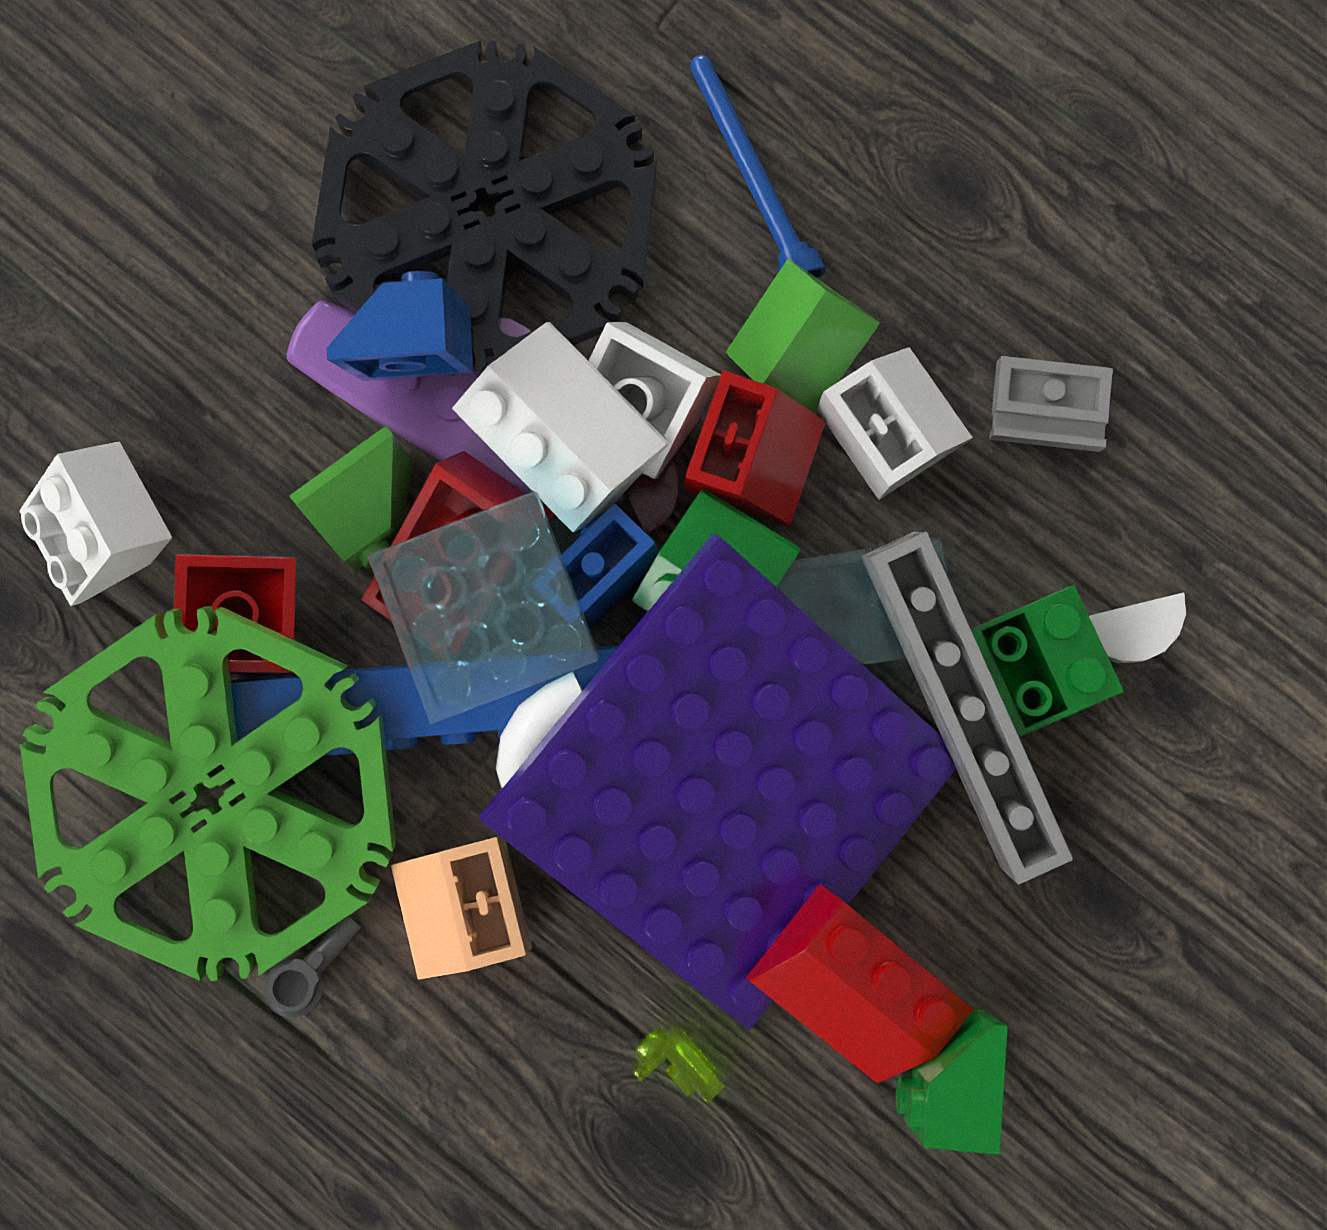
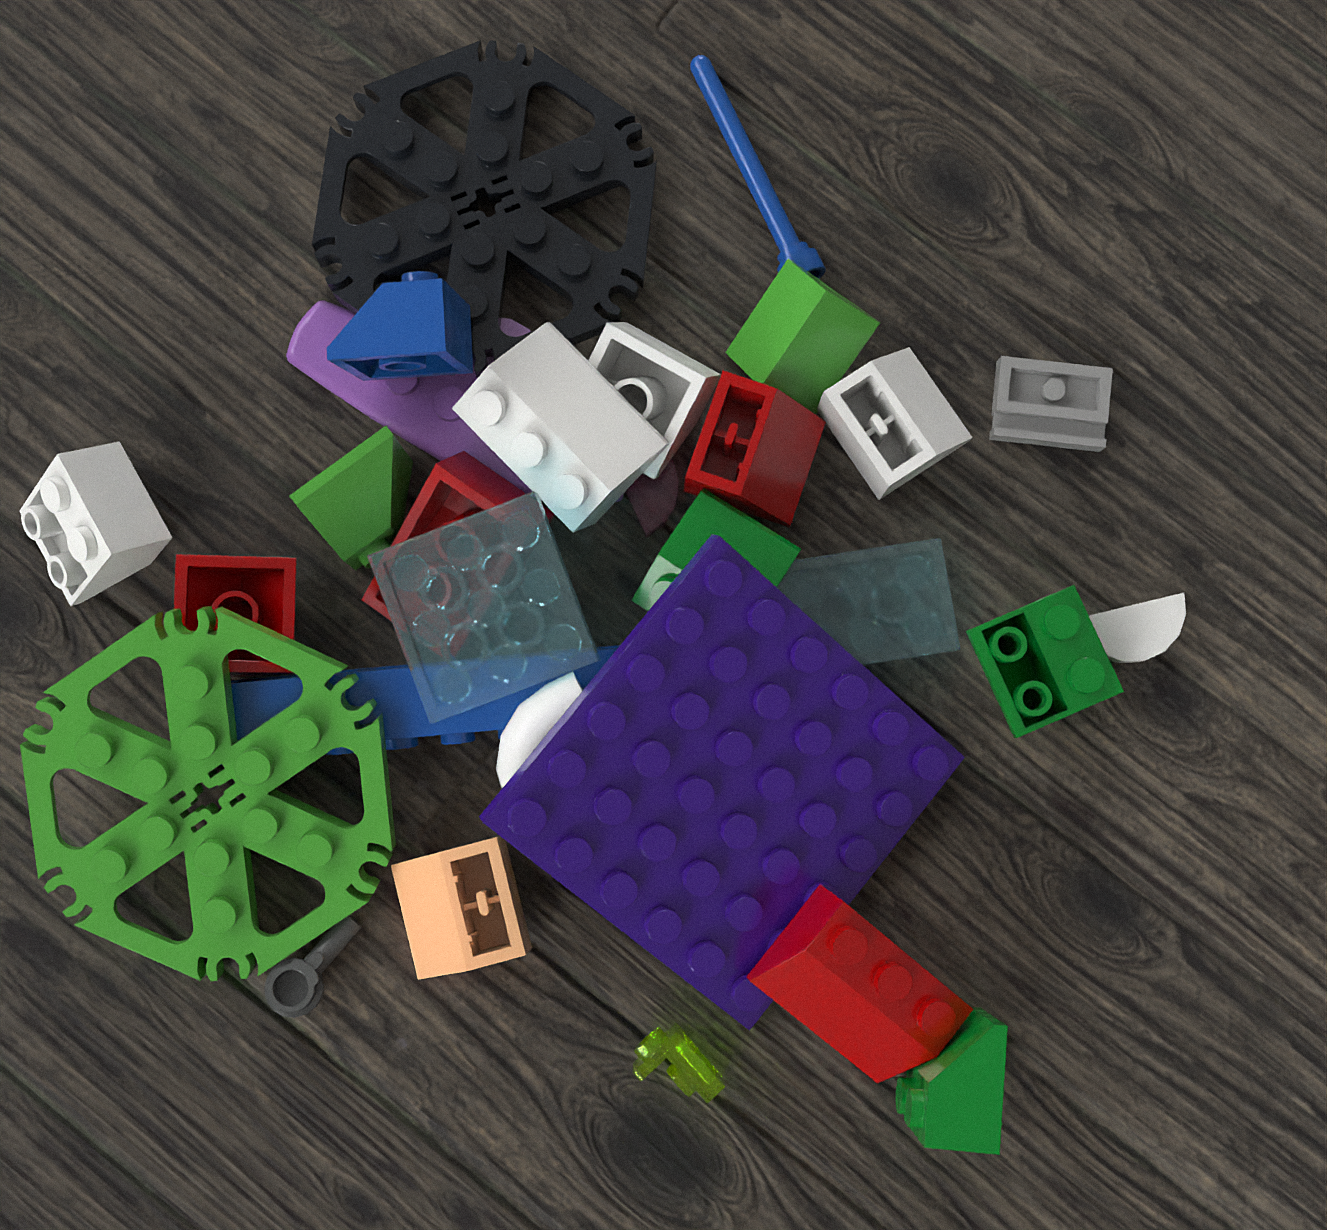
(608, 561): blue brick -> none
(967, 707): light grey brick -> none

